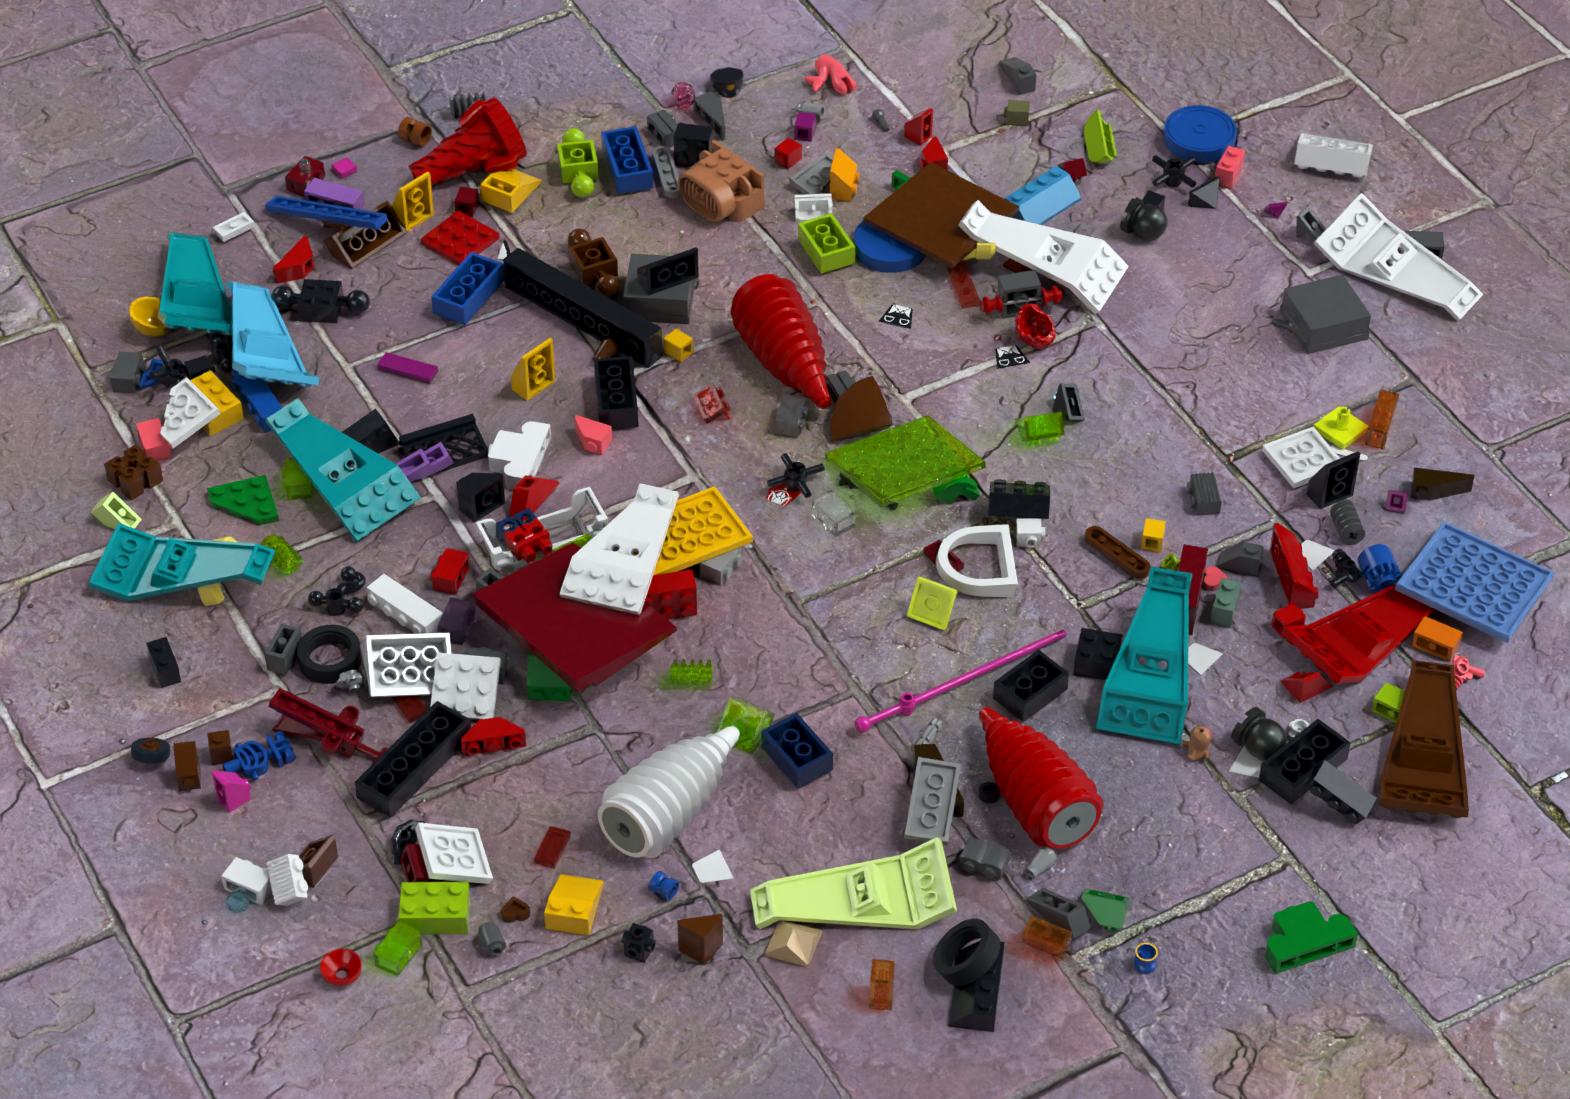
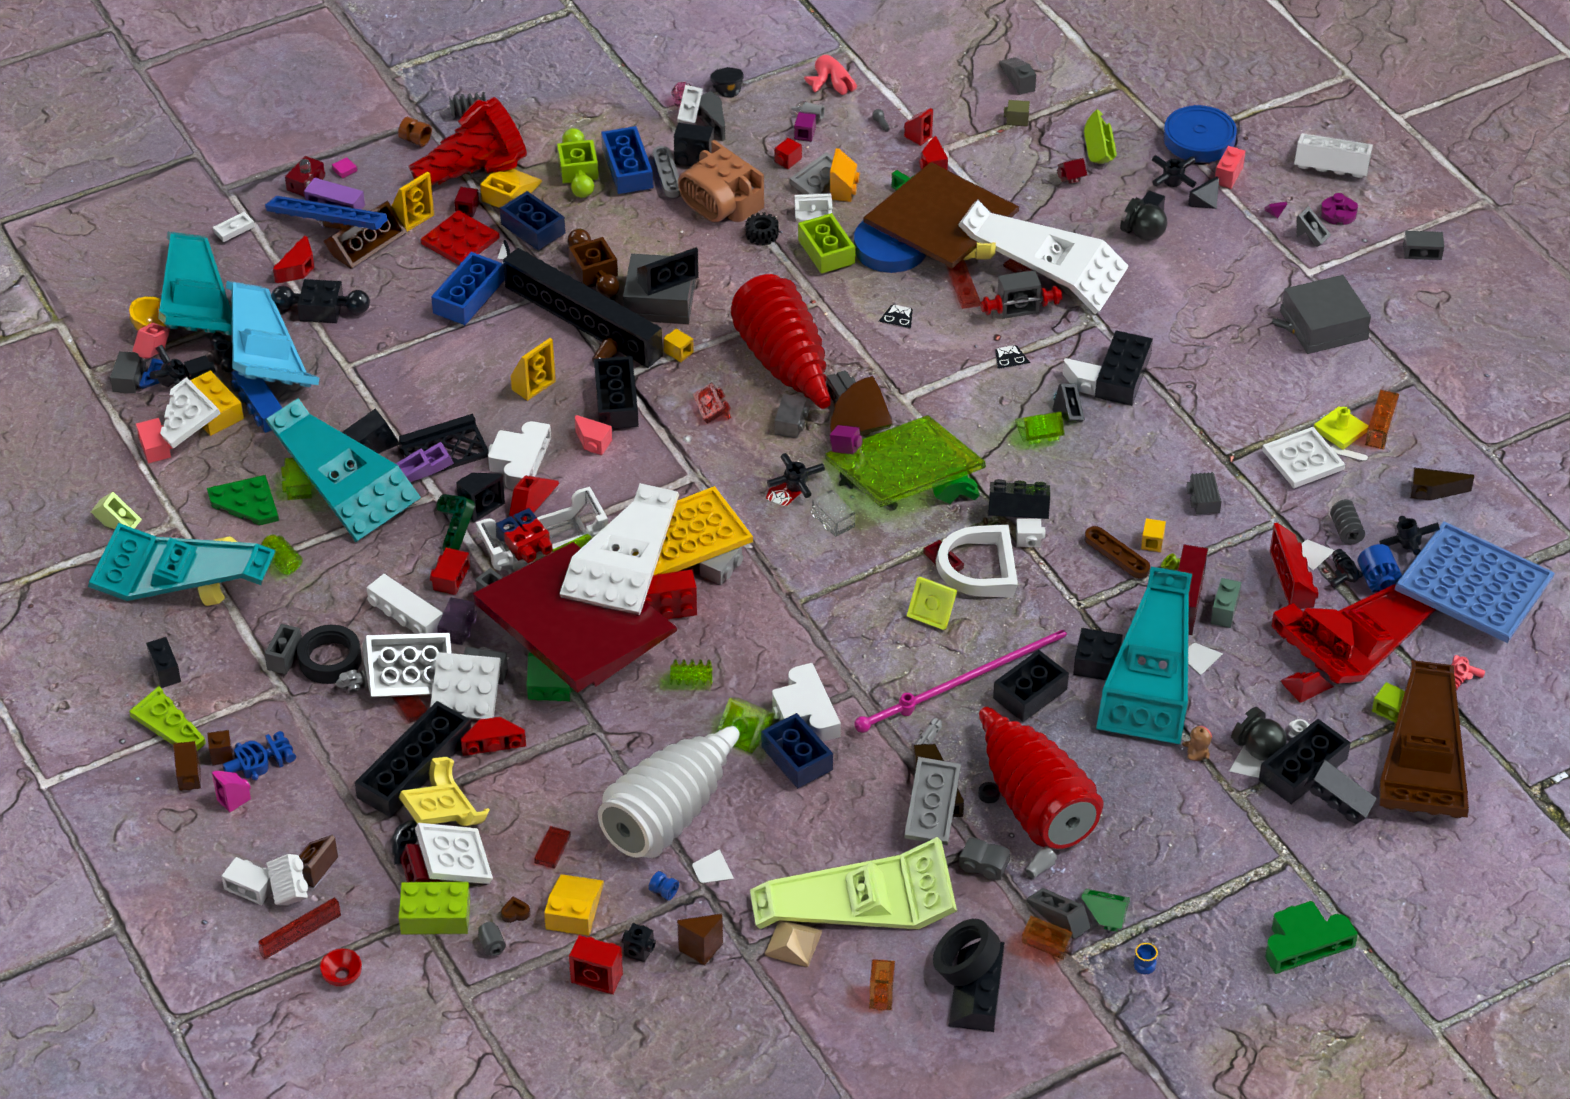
(133, 472): reddish brown brick -> none
(149, 338): none -> coral brick
(150, 750): black wheel -> none
(163, 718): none -> lime wing
(238, 901): clear light blue tile -> none
(299, 928): none -> clear red tile
(312, 722): dark red piece -> none
(335, 597): black piece -> none
(397, 948): clear neon green brick -> none
(407, 367): magenta tile -> none
(442, 800): none -> light yellow piece
(462, 510): none -> dark green beam
(532, 220): none -> dark blue brick
(596, 964): none -> red brick
(662, 127): dark grey brick -> none
(689, 105): none -> white hinge
(765, 235): none -> black tyre
(808, 699): none -> white brick
(845, 439): none -> magenta brick
(1034, 326): red hair -> none
(1045, 196): dark azure slope -> none
(1081, 374): none -> white slope
(1123, 368): none -> black brick
(1213, 577): coral tile -> none
(1242, 558): dark grey slope -> none
(1331, 628): none -> red slope
(1334, 481): black slope -> none
(1339, 209): none -> magenta plate
(1365, 239): white wing -> none
(1396, 501): magenta slope -> none
(1409, 534): none -> black bar
(1437, 638): orange brick -> none

